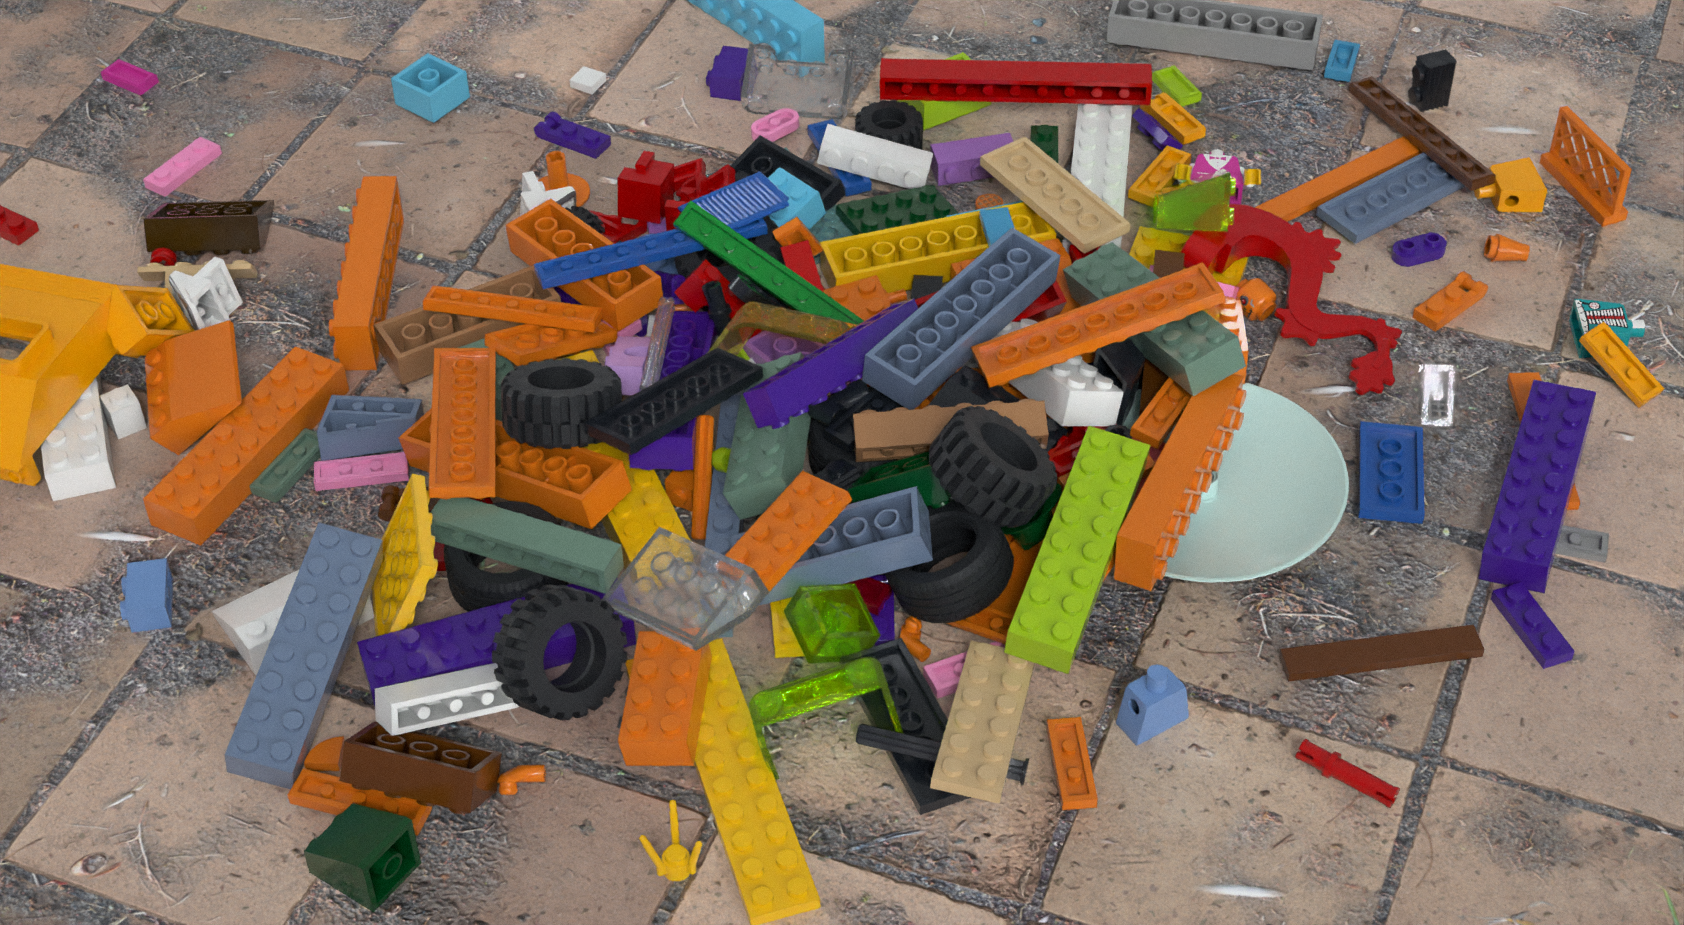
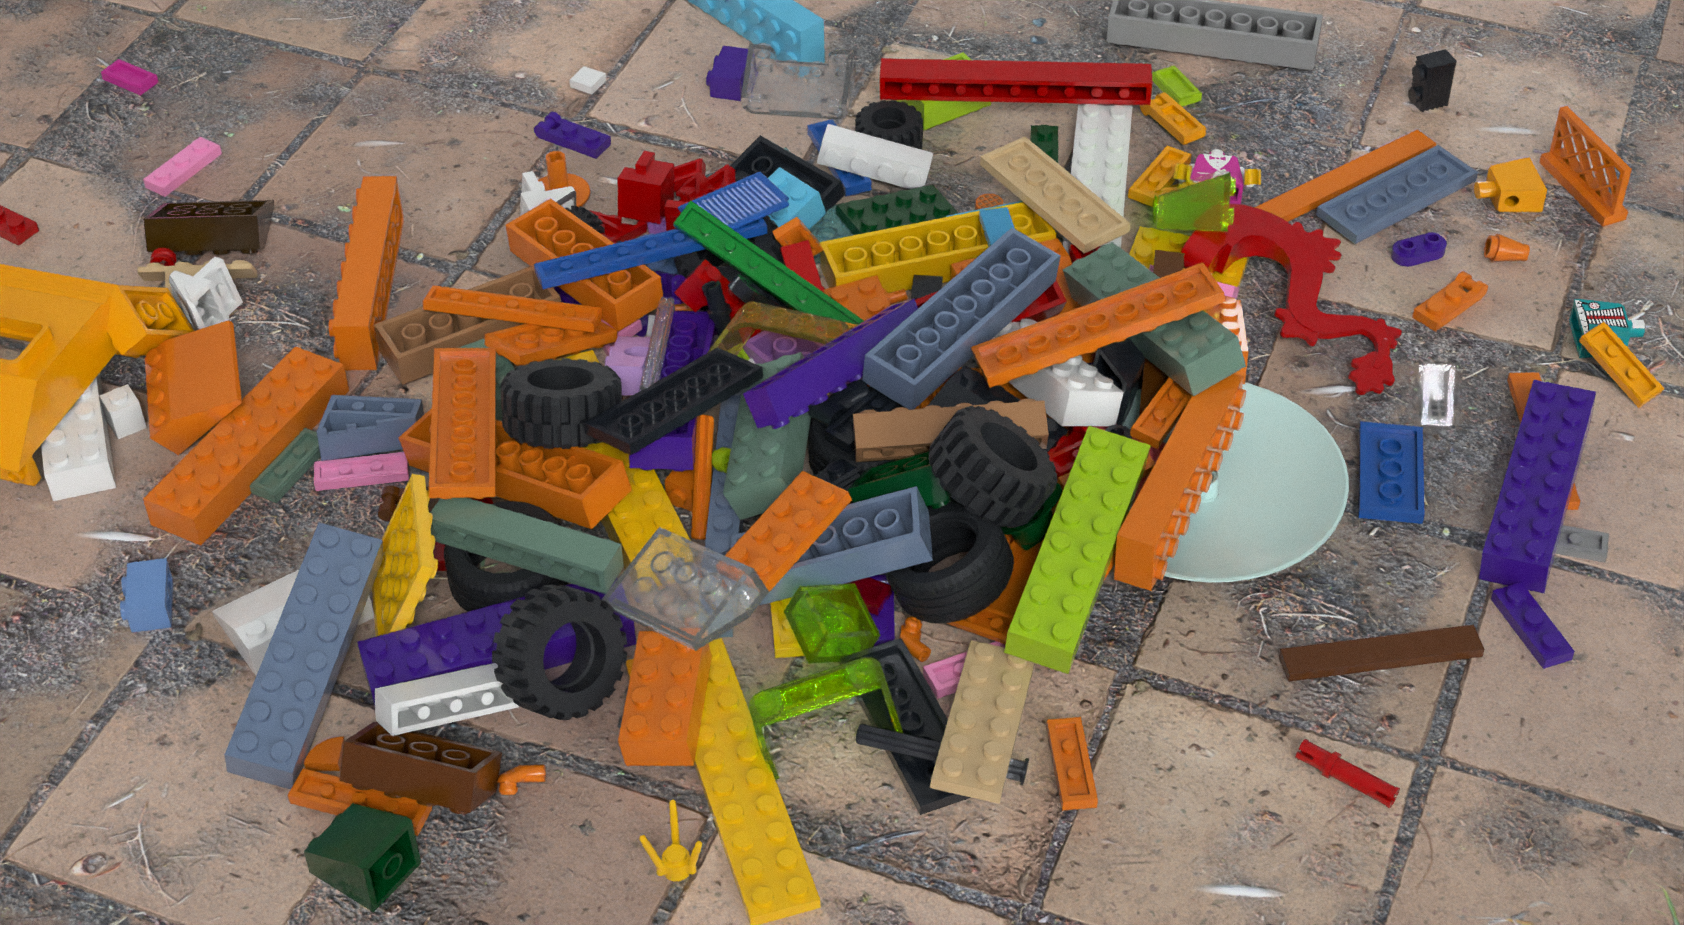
(430, 87): medium azure brick -> none
(776, 124): bright pink plate -> none
(960, 159): medium lavender brick -> none
(1150, 126): dark purple plate -> none
(1152, 704): medium blue torso -> none
(1256, 299): orange head -> none
(1342, 60): dark azure plate -> none
(1422, 133): reddish brown tile -> none

